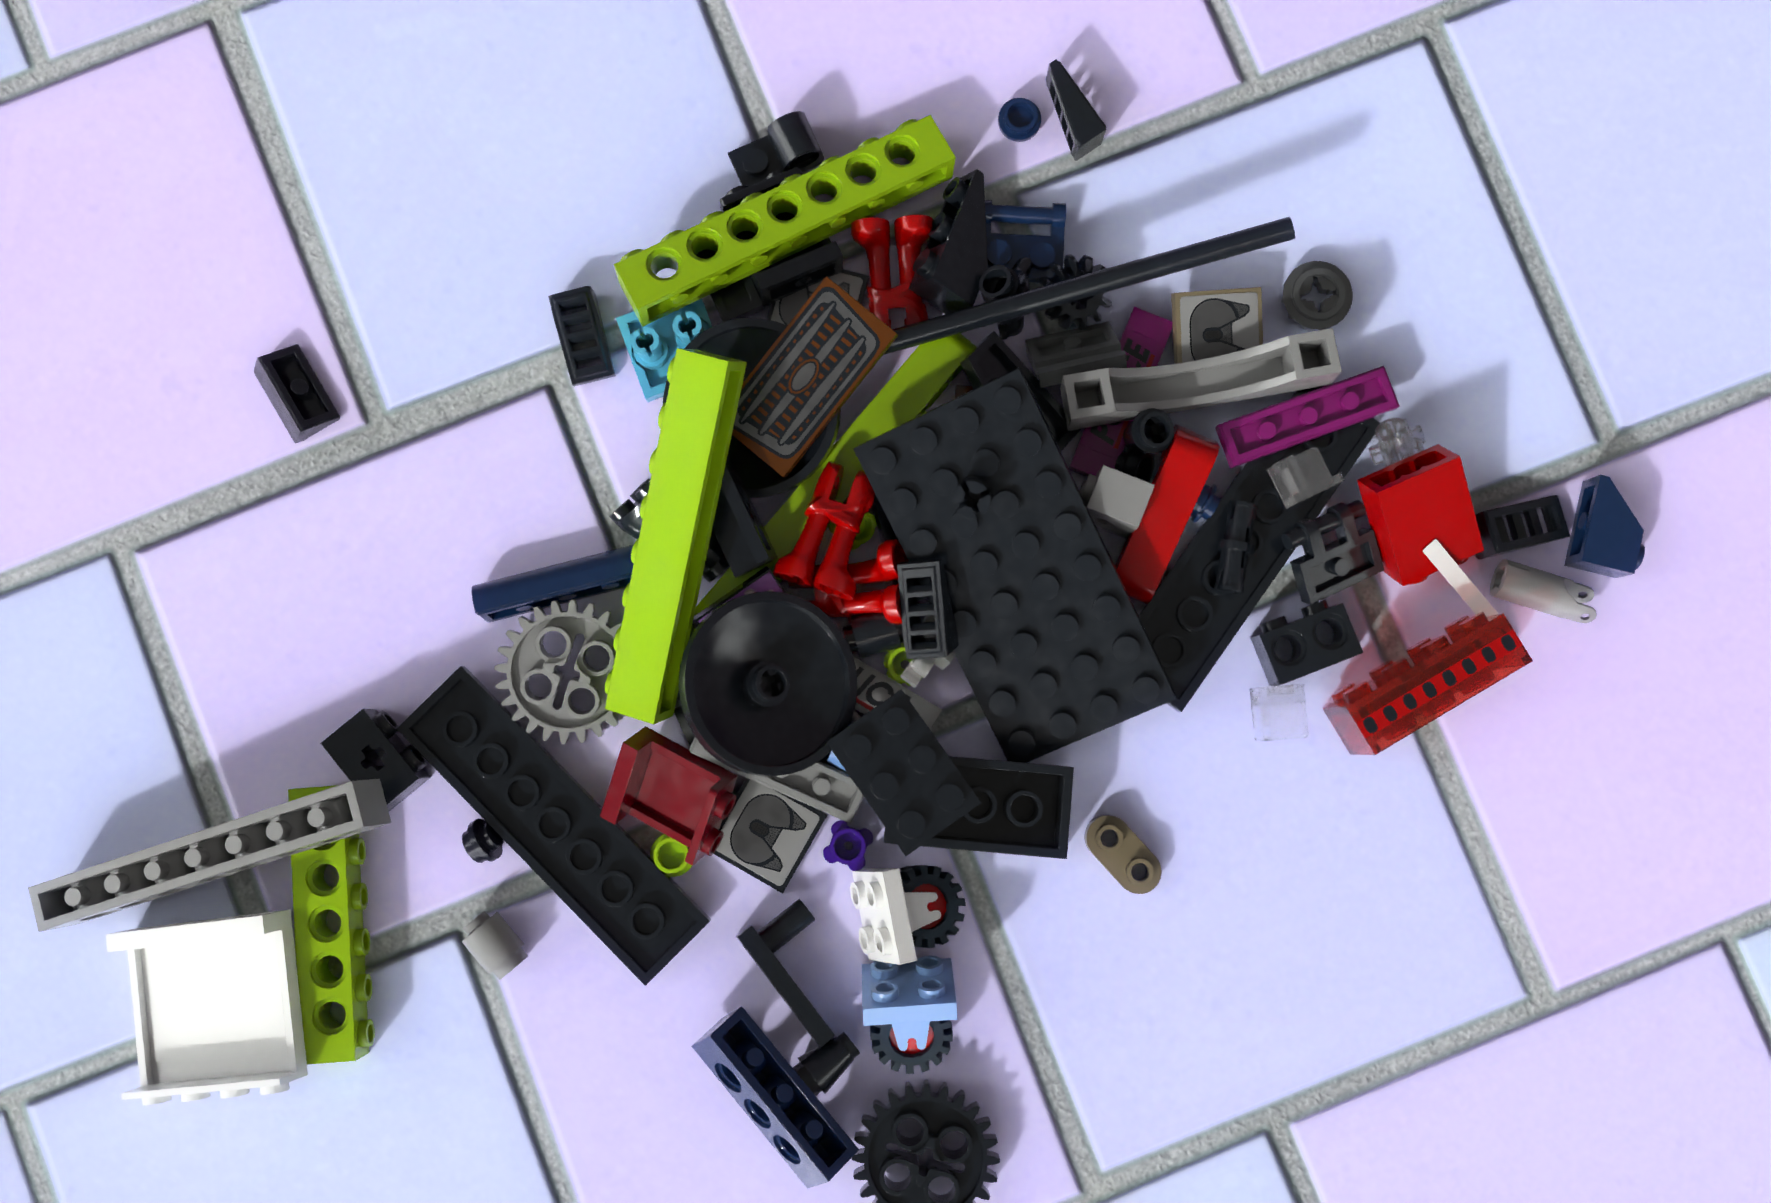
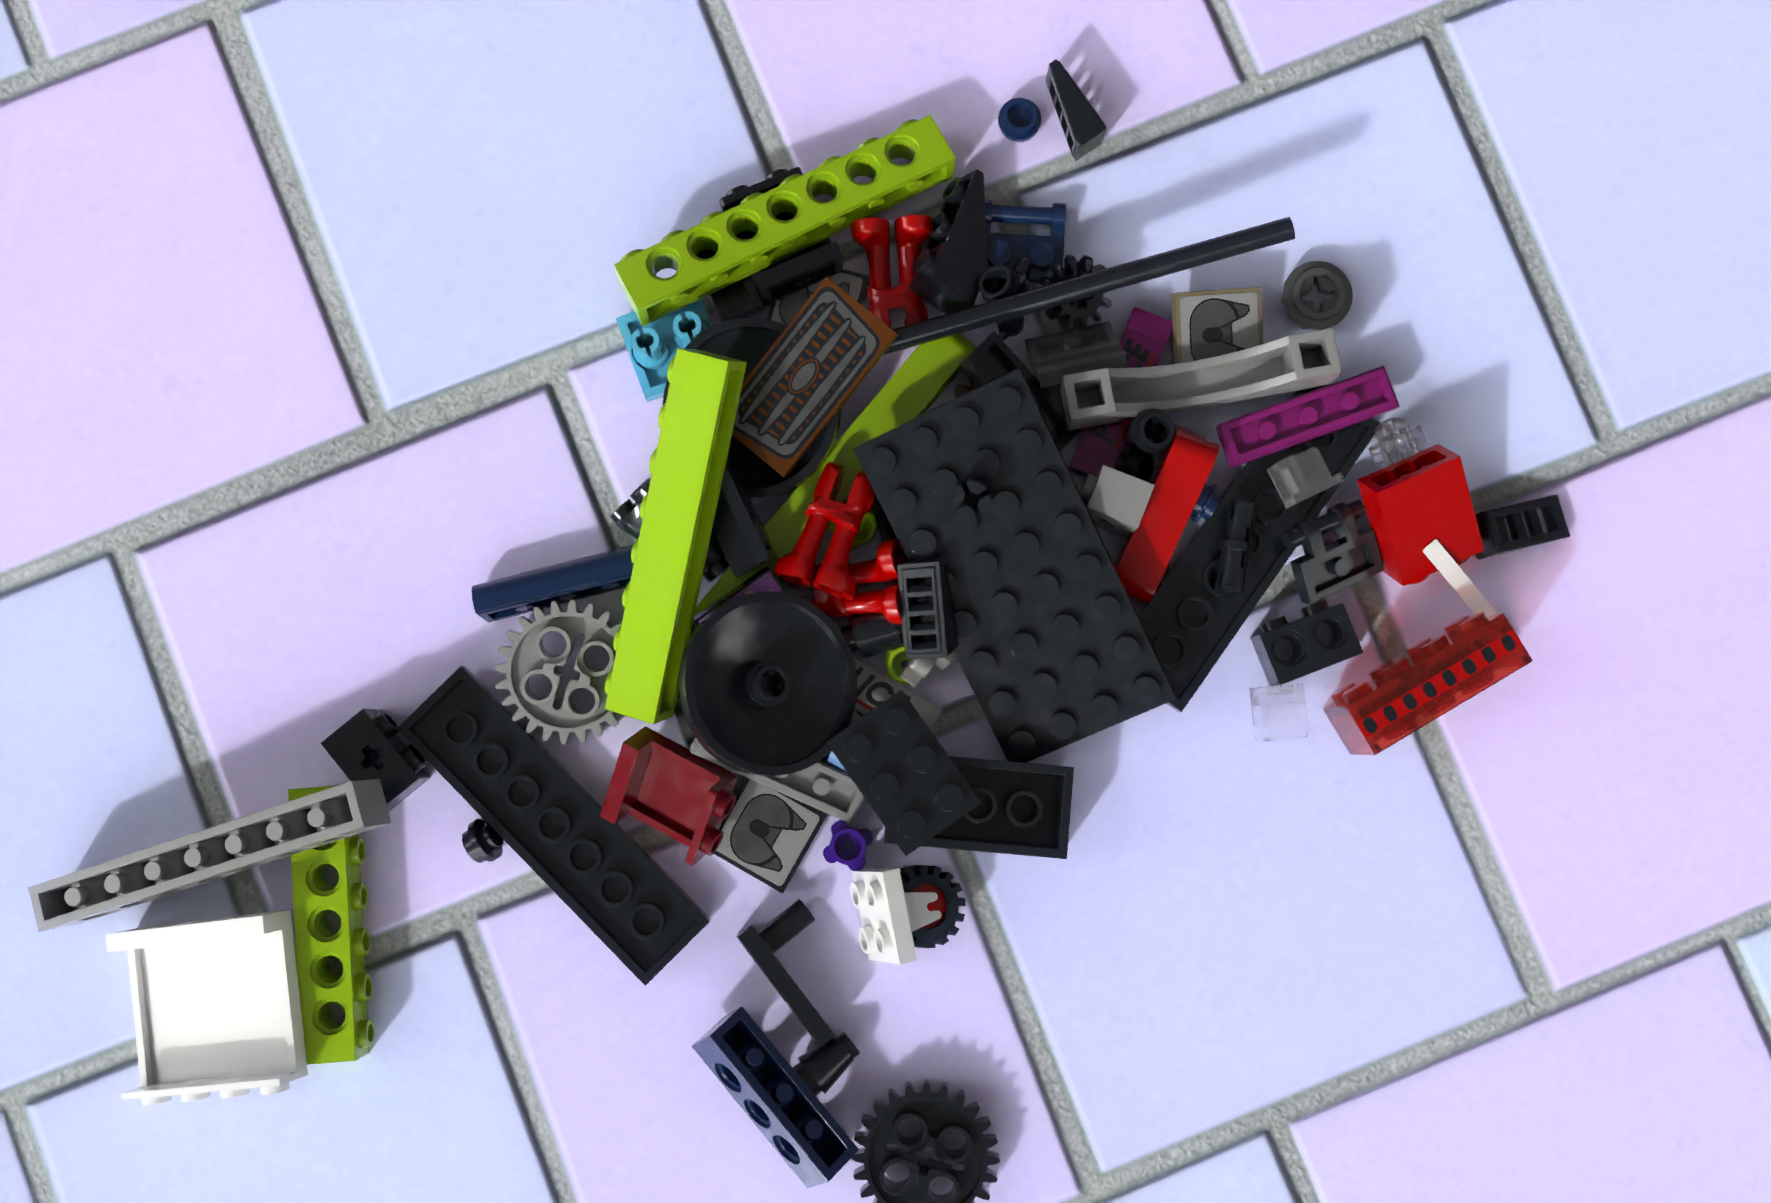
(295, 392): black slope -> none
(494, 944): light grey brick -> none
(574, 299): black slope -> none
(670, 856): lime plate -> none
(786, 146): black plate -> none
(910, 1011): light blue plate -> none
(1123, 854): dark tan plate -> none
(1542, 591): light grey piece -> none
(1604, 532): dark blue slope -> none

